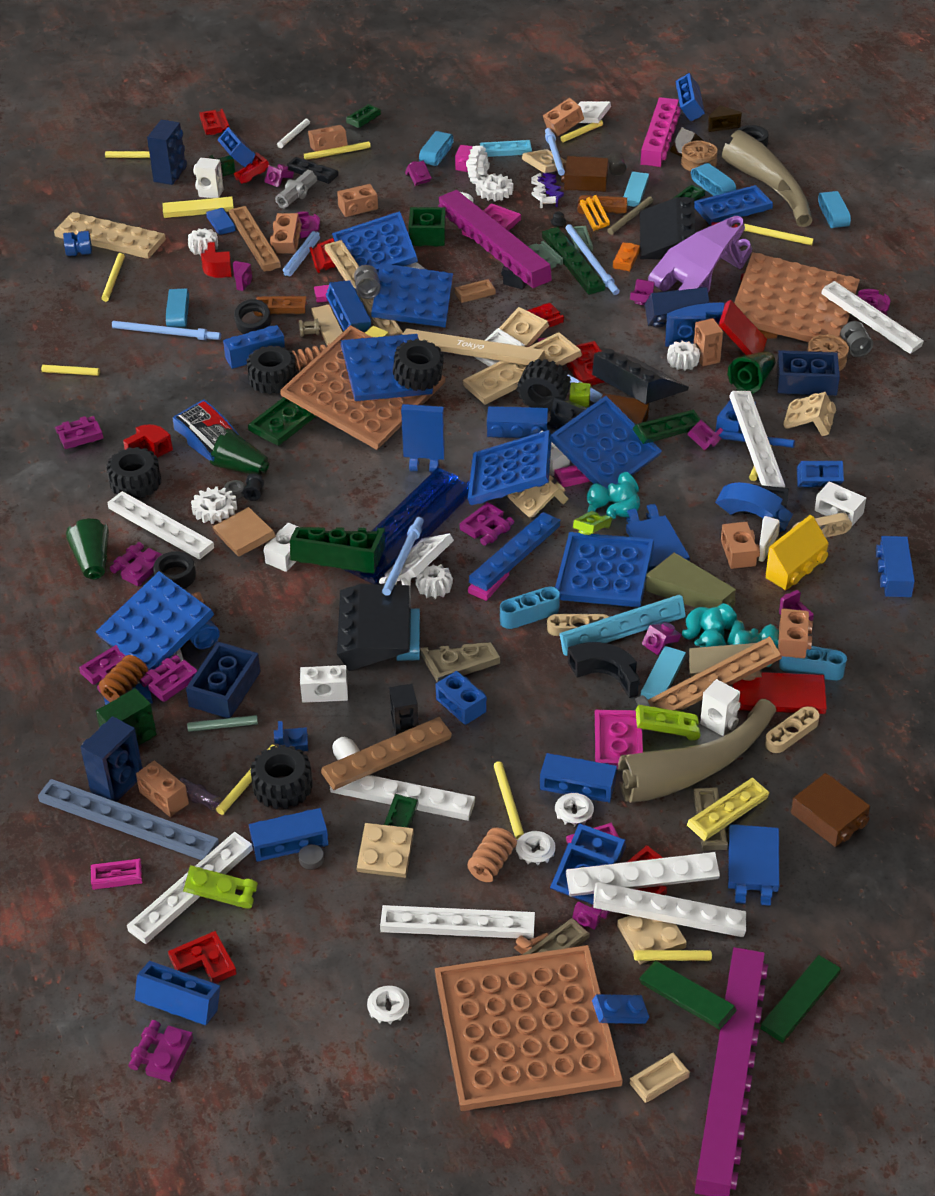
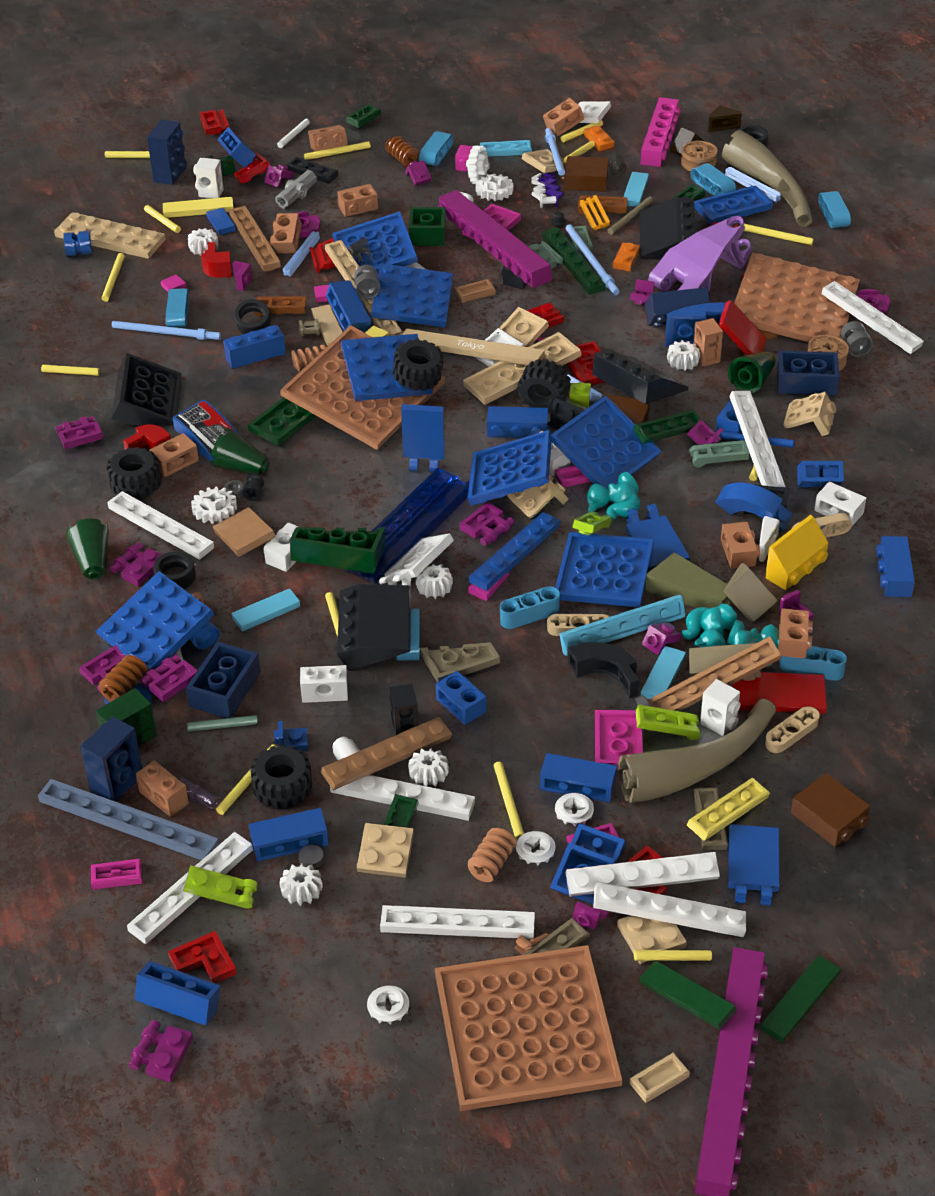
(145, 393): none -> black slope
(162, 219): none -> light yellow bar
(173, 282): none -> dark pink tile
(175, 454): none -> nougat brick
(265, 609): none -> medium azure tile
(271, 369): black tyre -> none
(301, 884): none -> white gear
(333, 609): none -> light yellow bar
(359, 247): none -> clear smoke tile
(402, 150): none -> dark orange piece
(413, 533): light blue bar -> none
(428, 767): none -> white gear
(581, 150): none -> light yellow bar
(600, 137): none -> orange plate
(620, 1009): blue plate -> none
(690, 97): blue brick -> none
(719, 452): none -> sand green plate
(748, 181): none -> light blue axle
(749, 593): none -> dark tan slope

